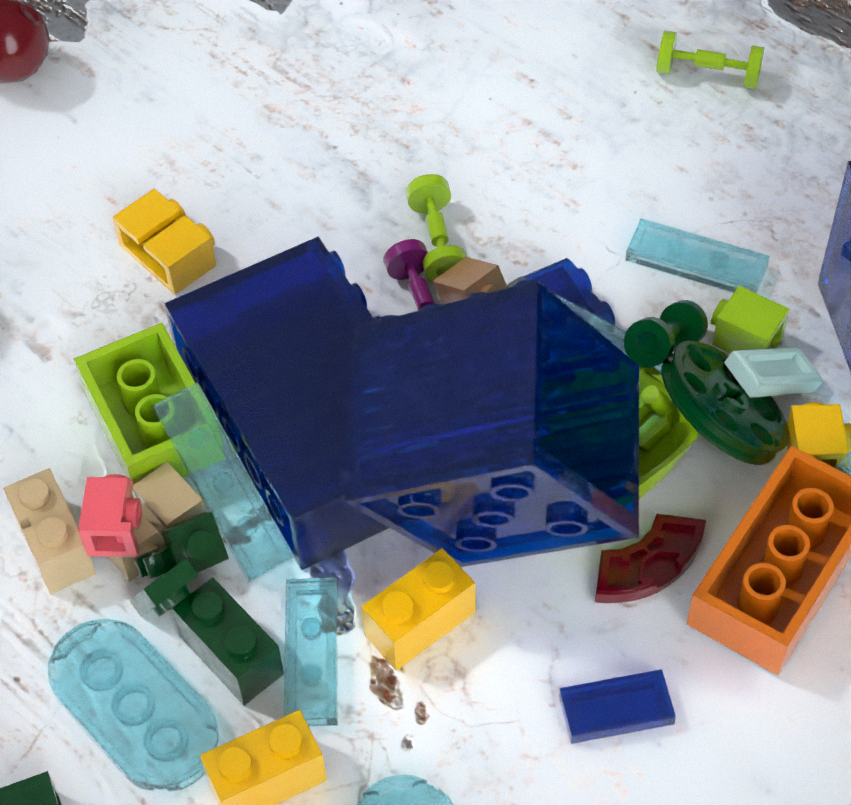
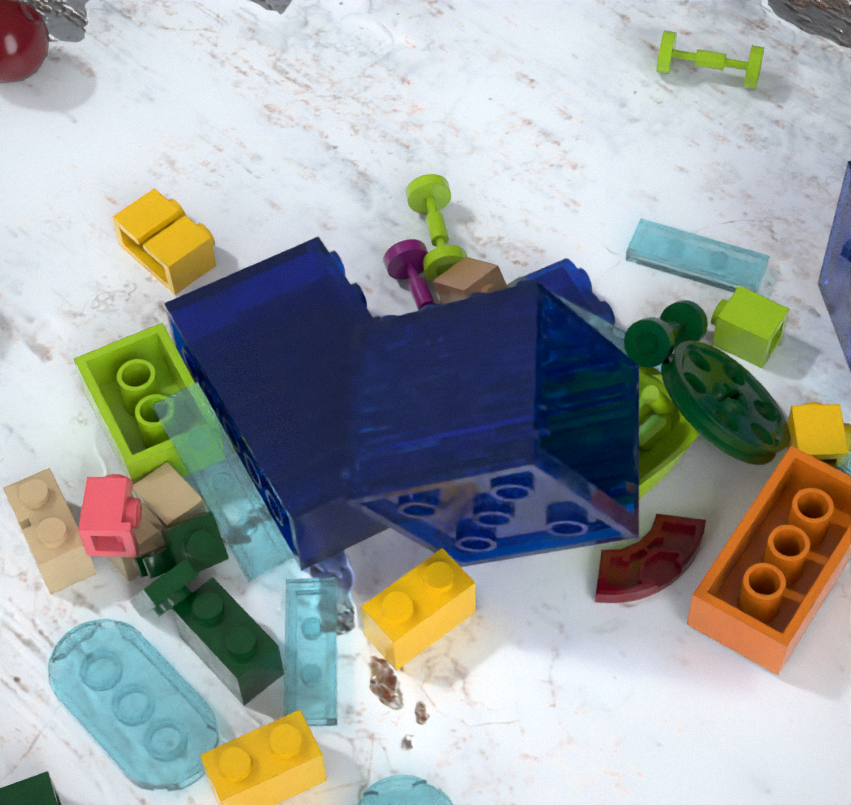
(616, 706): clear blue tile -> none
(773, 371): light aqua tile -> none

